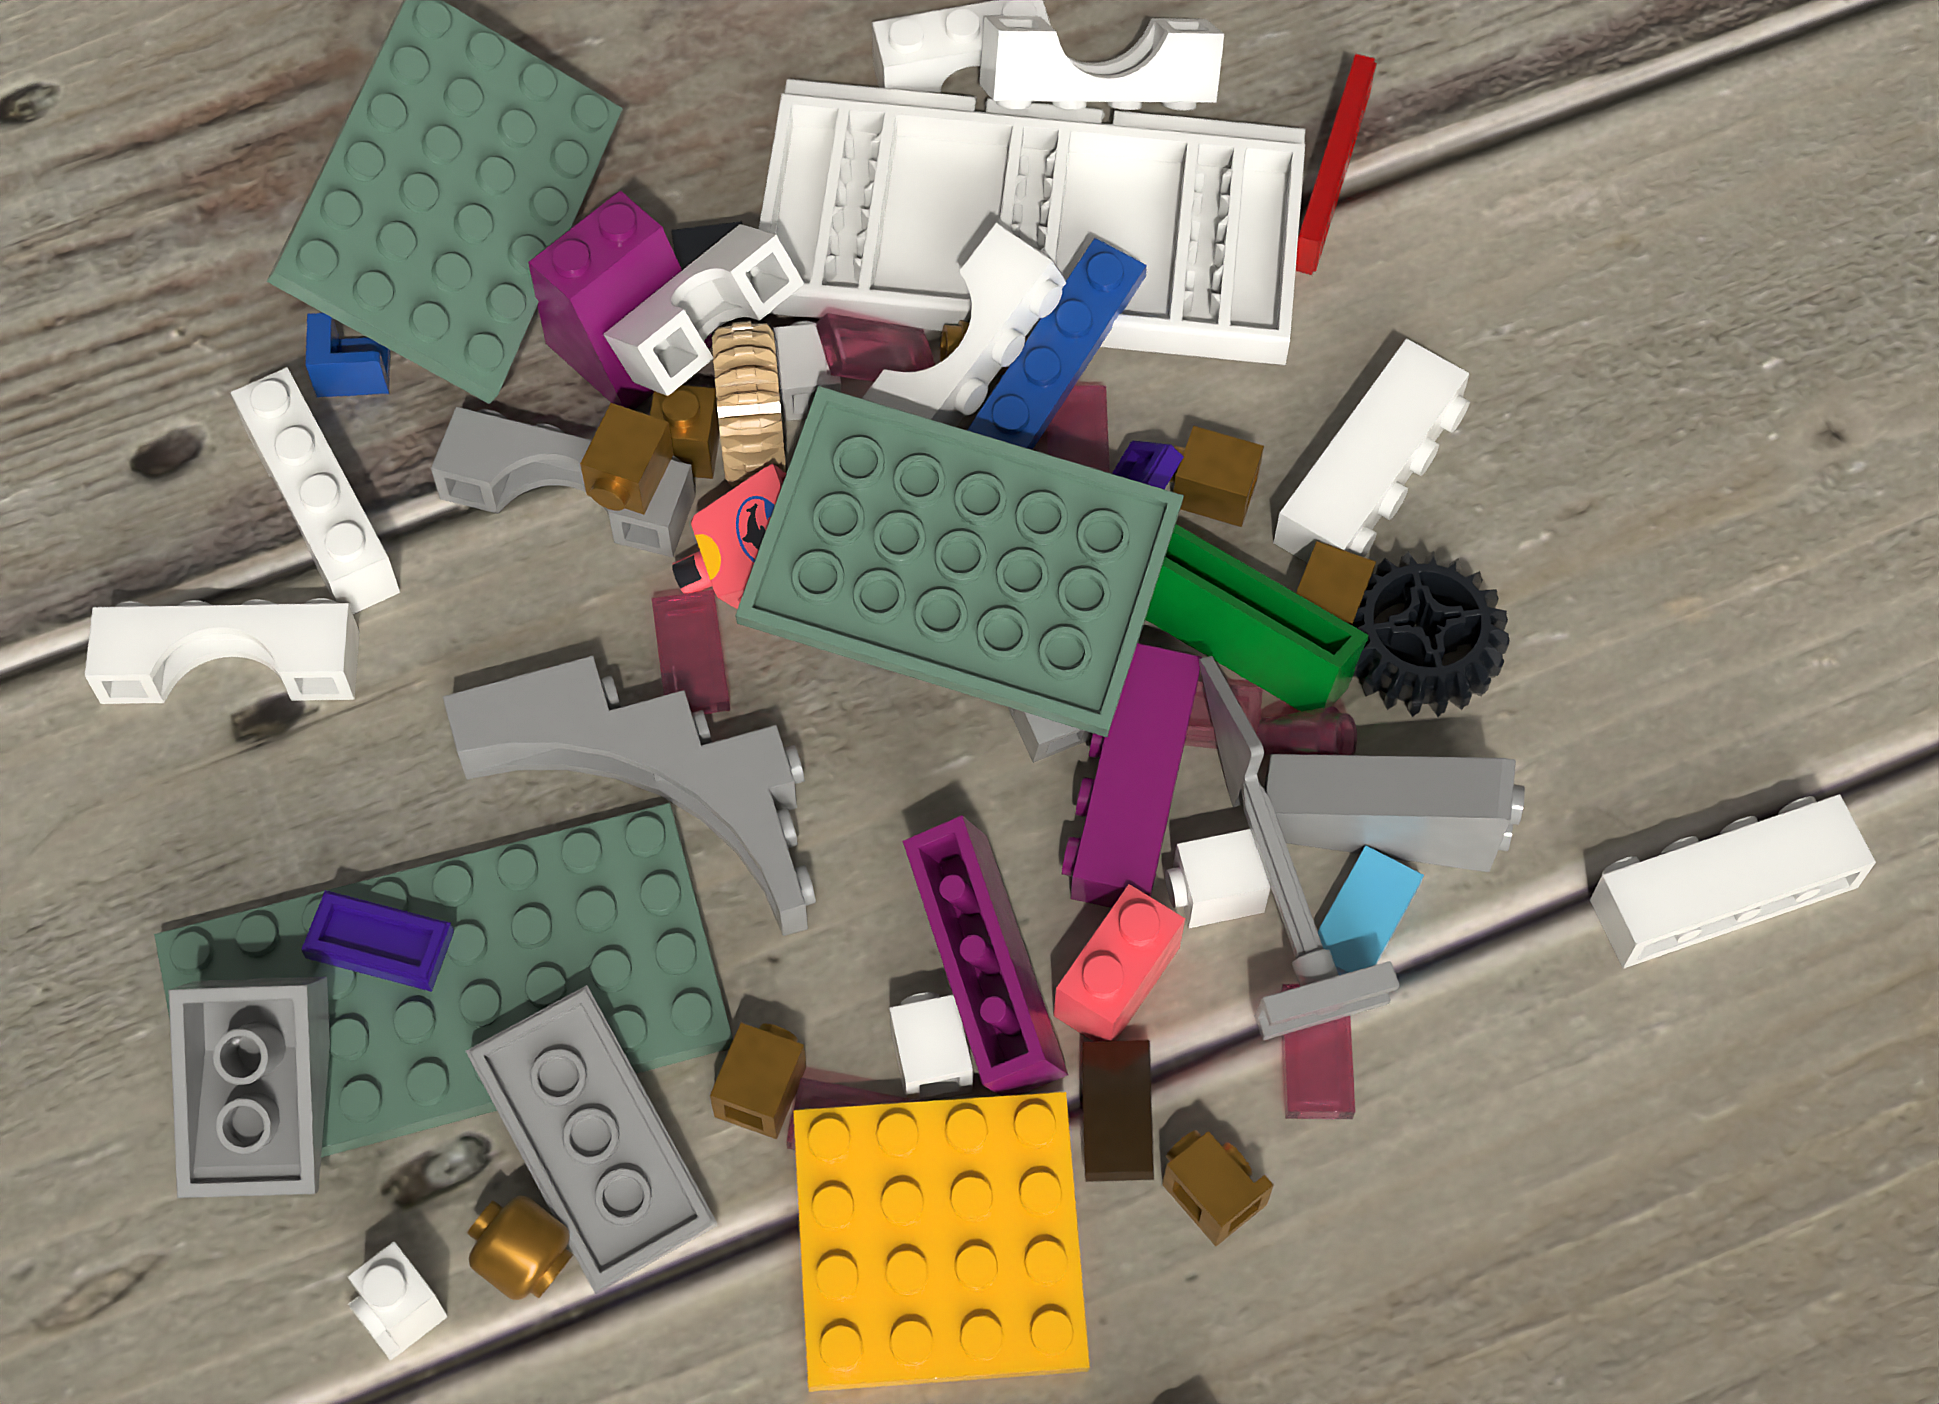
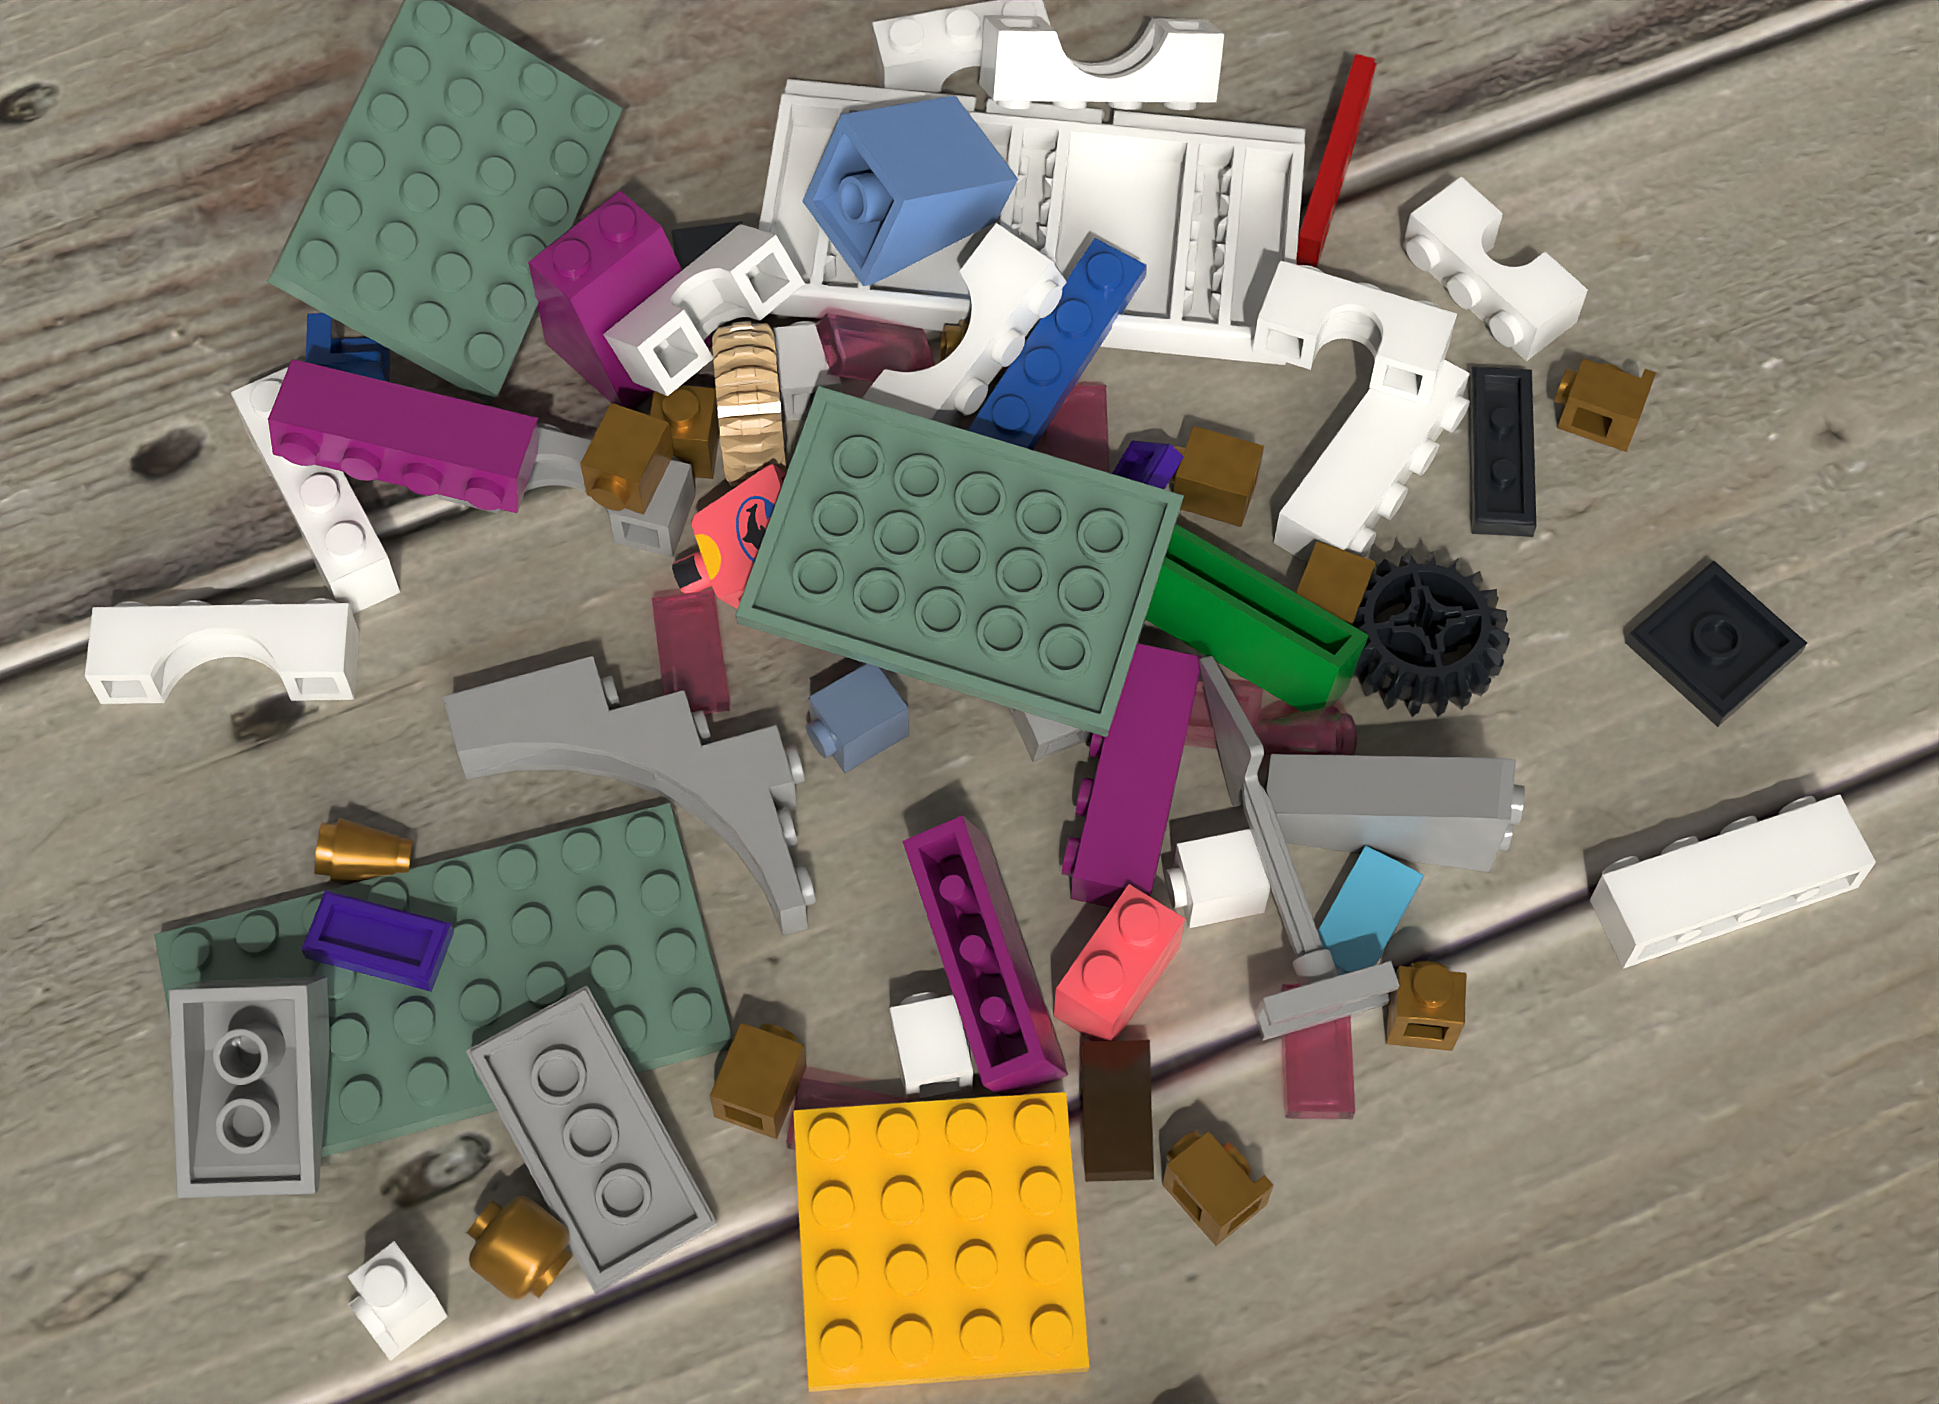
(359, 852): none -> pearl gold cone
(403, 436): none -> magenta brick
(857, 717): none -> sand blue brick
(906, 184): none -> medium blue slope
(1314, 308): none -> white arch
(1429, 997): none -> pearl gold brick
(1502, 452): none -> black tile
(1519, 304): none -> white arch
(1603, 402): none -> pearl gold brick
(1715, 643): none -> black tile

